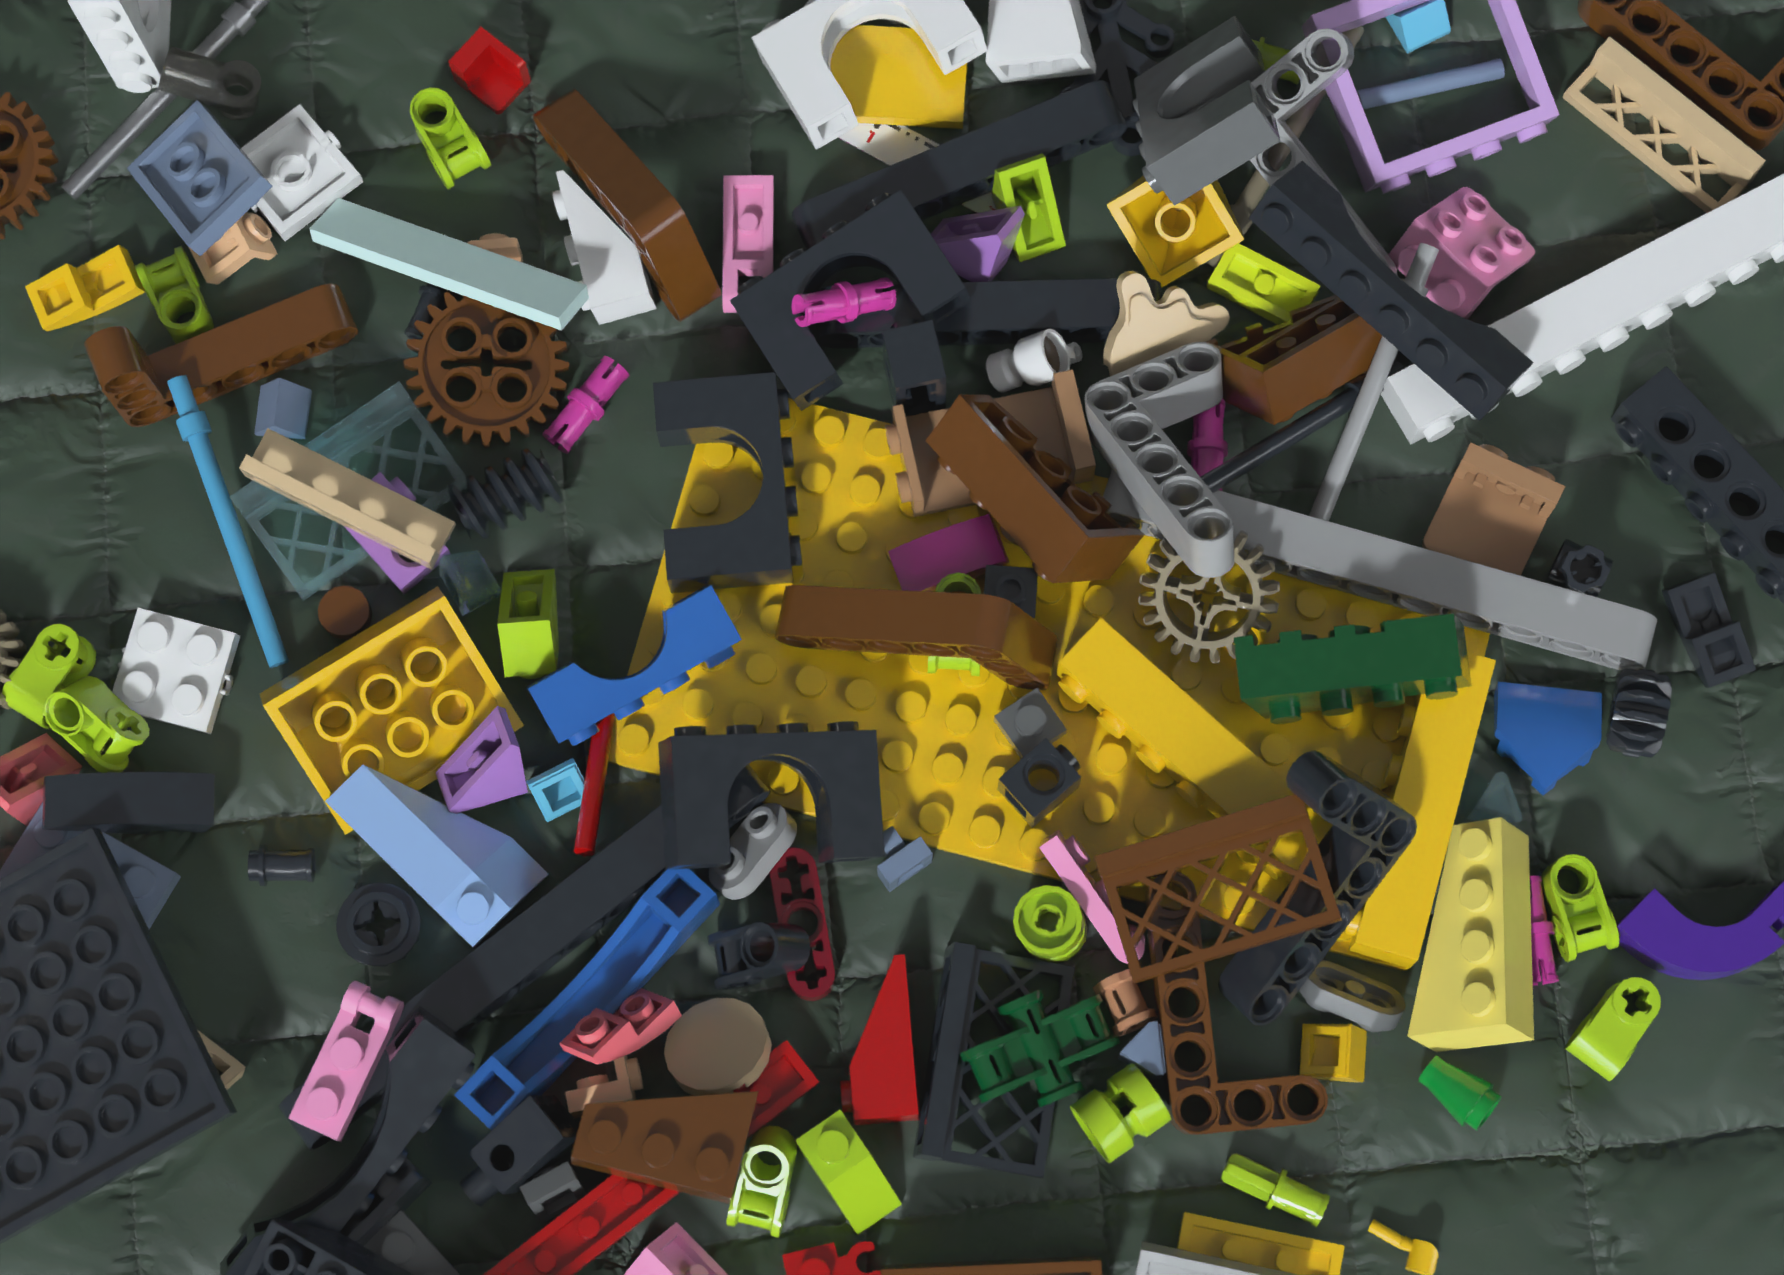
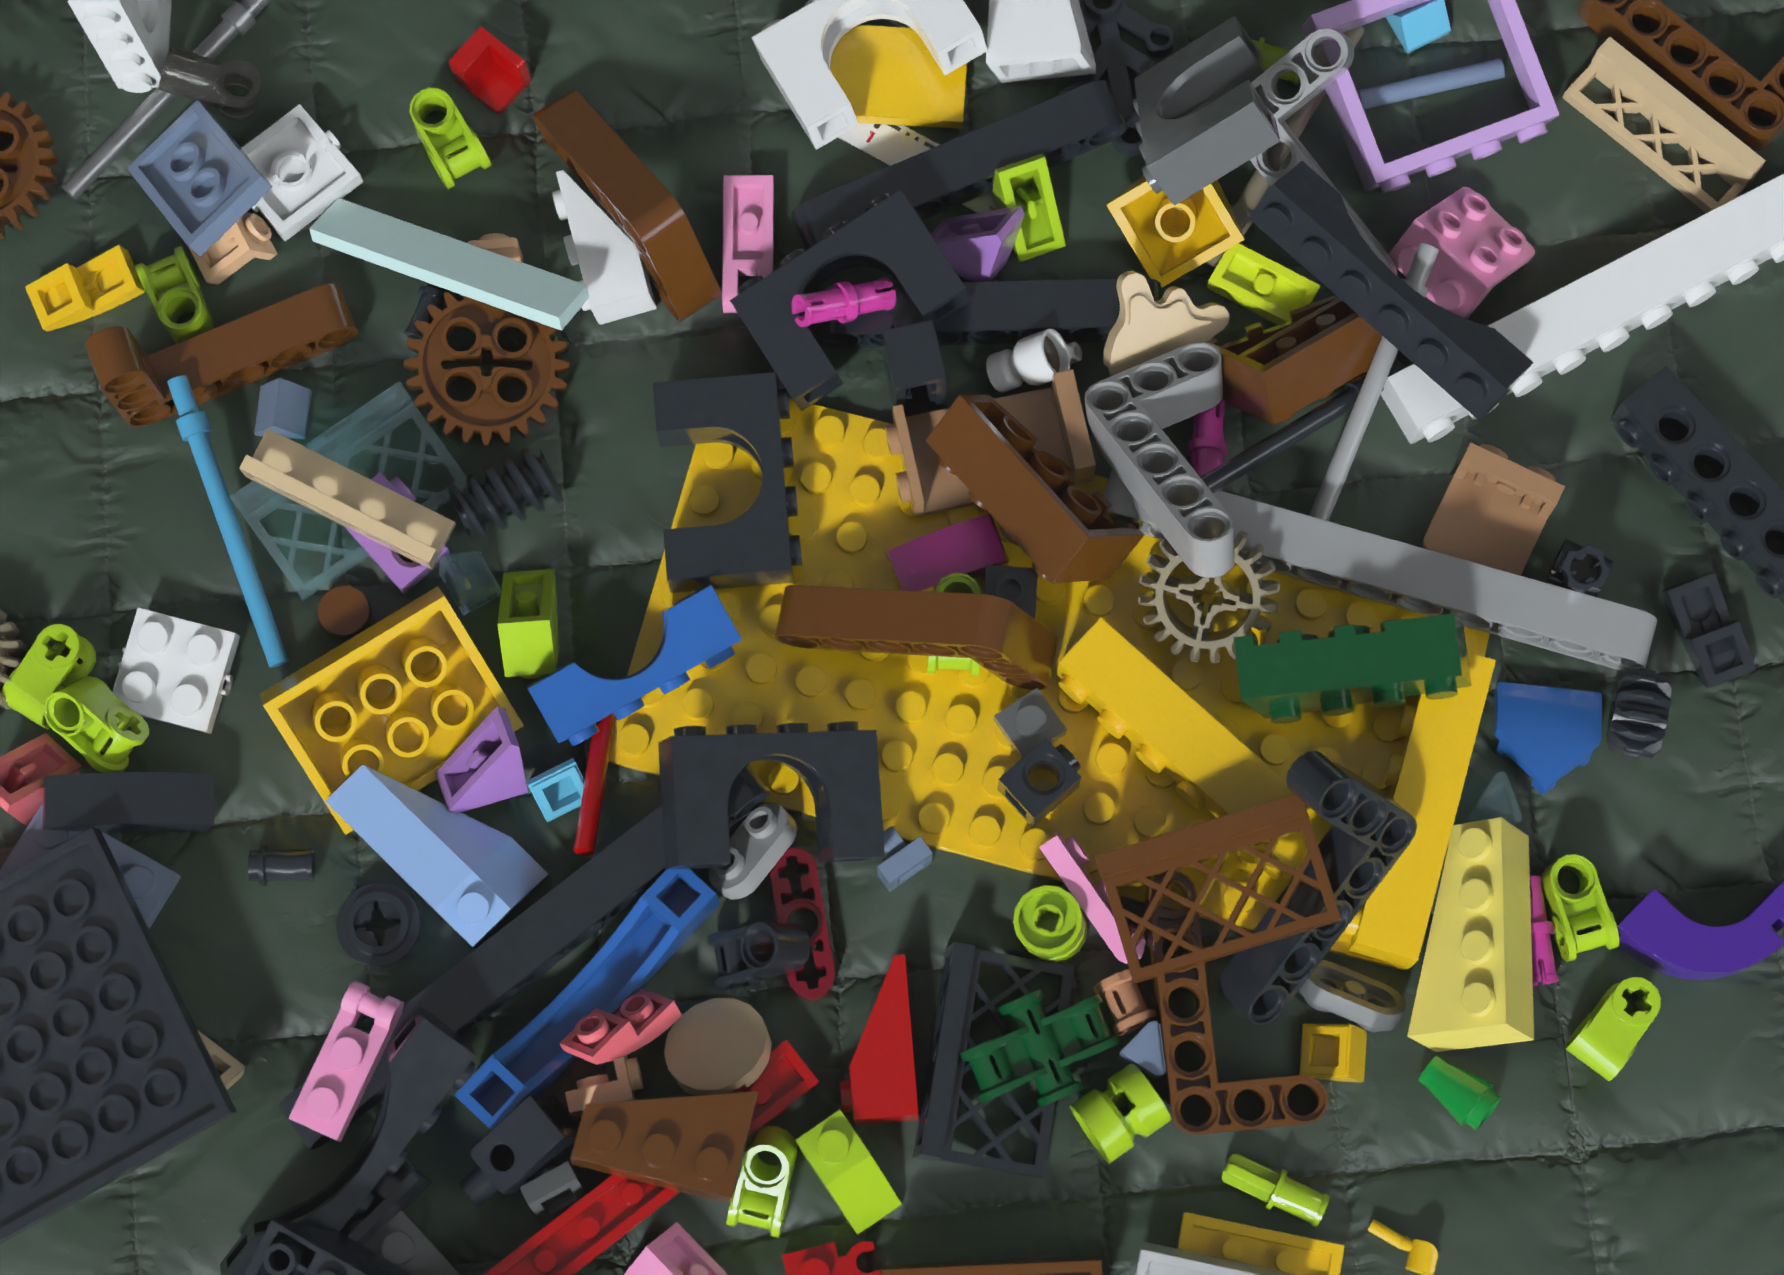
(585, 404): dark pink pin -> none

